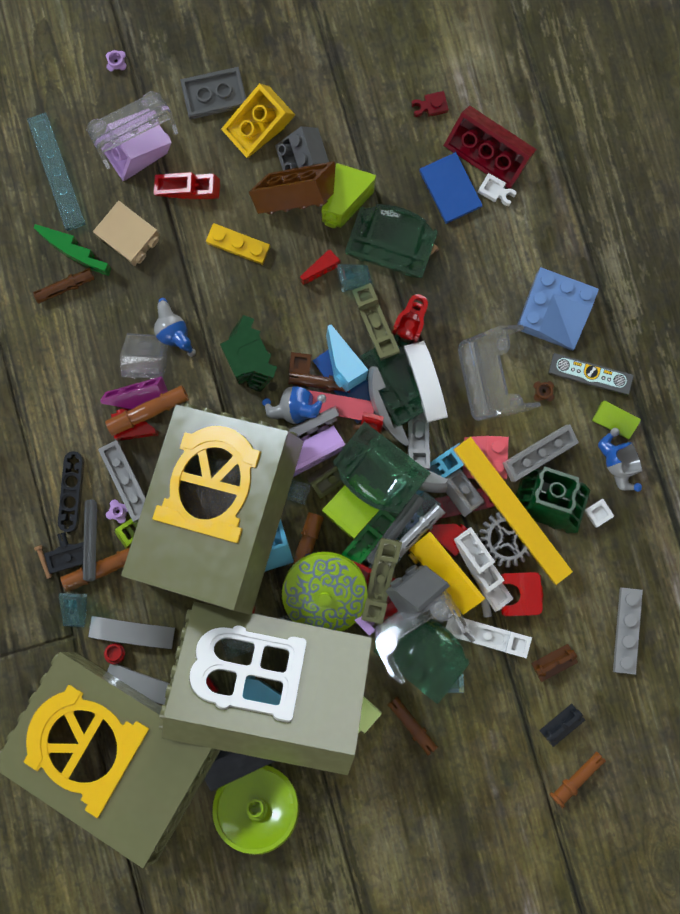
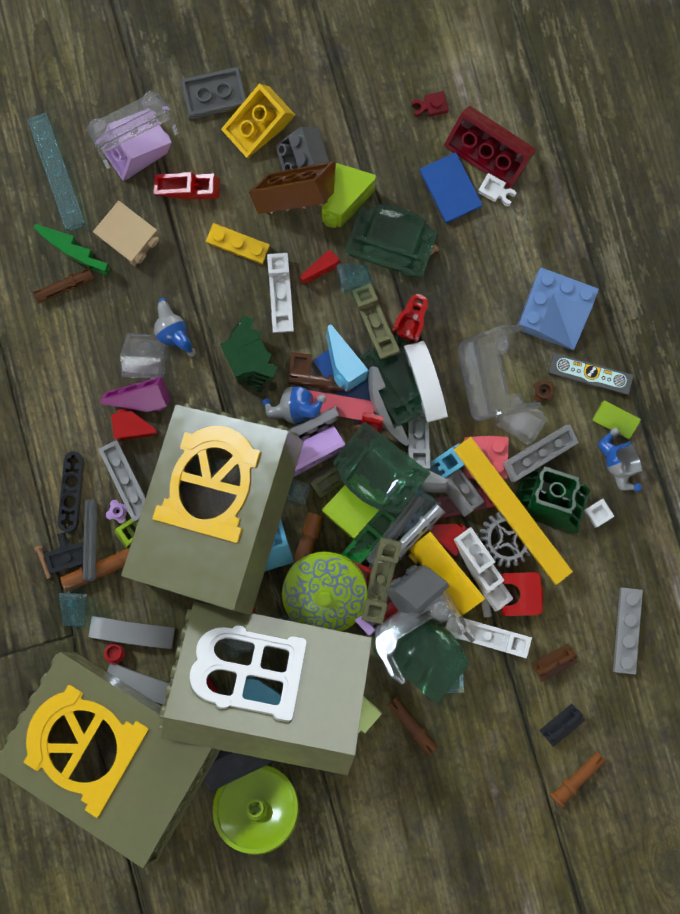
(116, 55): lavender plate -> none
(147, 410): dark orange piece -> none
(280, 293): none -> white slope
(522, 424): none -> clear slope

